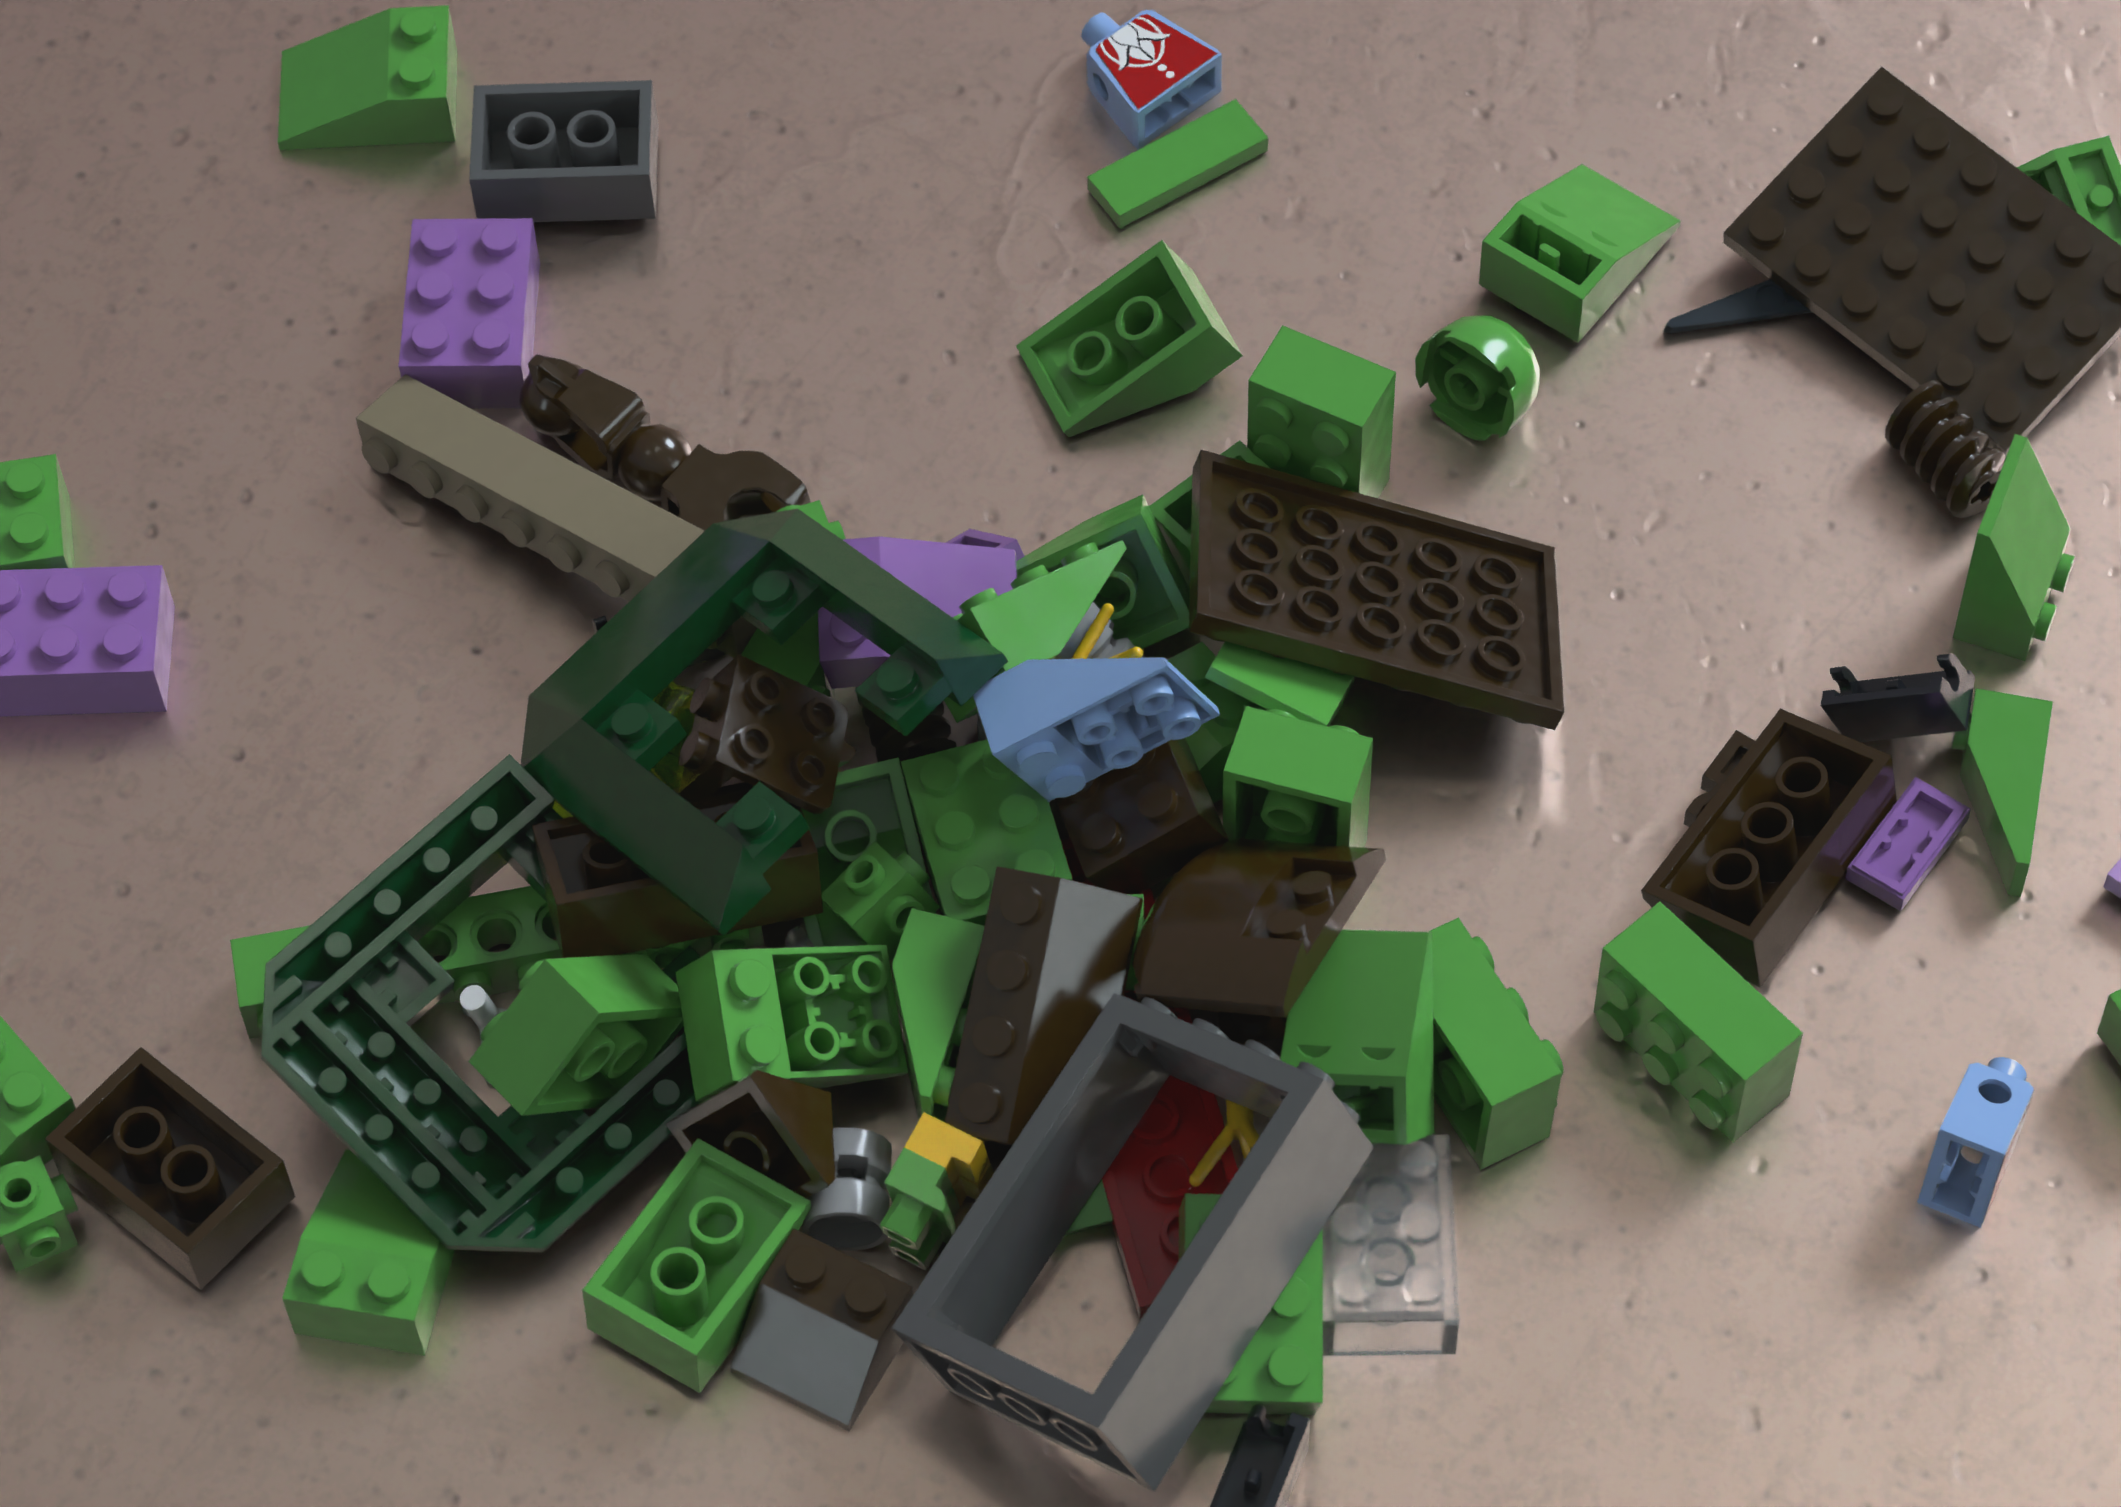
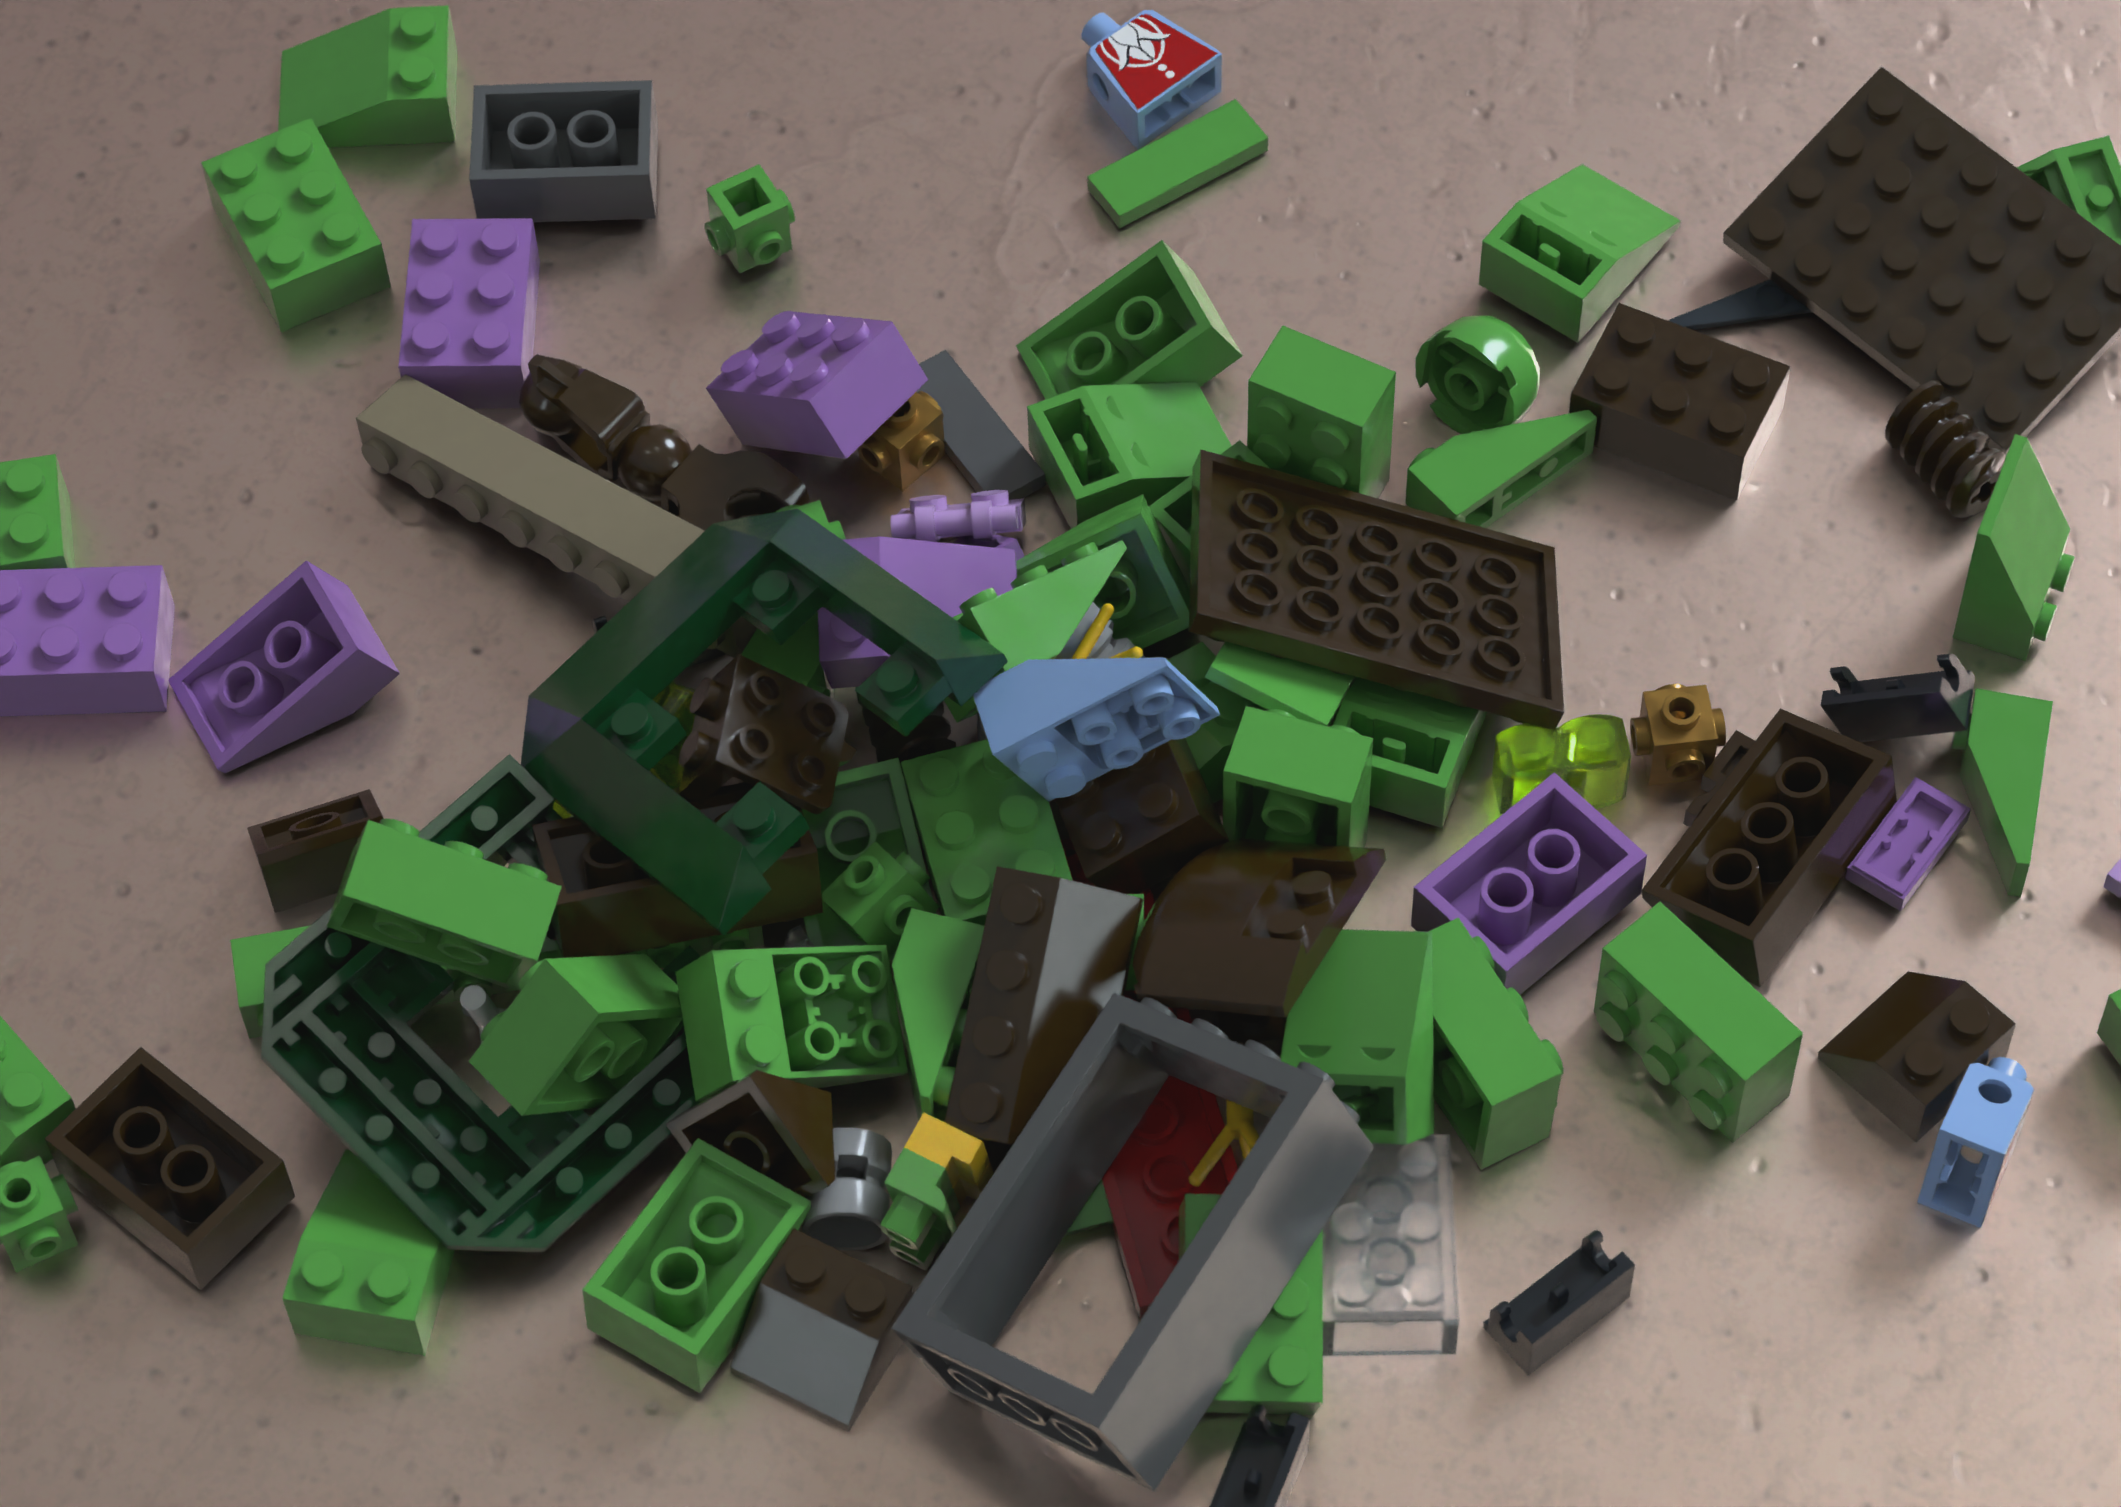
(283, 670): none -> medium lavender slope
(296, 224): none -> bright green brick
(310, 849): none -> dark brown slope
(444, 903): none -> bright green brick
(749, 219): none -> bright green brick
(816, 383): none -> medium lavender brick
(907, 442): none -> pearl gold brick
(933, 519): none -> lavender plate
(976, 434): none -> dark grey tile
(1120, 443): none -> bright green slope
(1416, 749): none -> bright green slope
(1496, 469): none -> bright green slope
(1534, 882): none -> medium lavender brick
(1561, 1304): none -> black hinge
(1584, 752): none -> clear neon green brick
(1677, 733): none -> pearl gold brick
(1680, 400): none -> dark brown brick
(1916, 1047): none -> dark brown slope

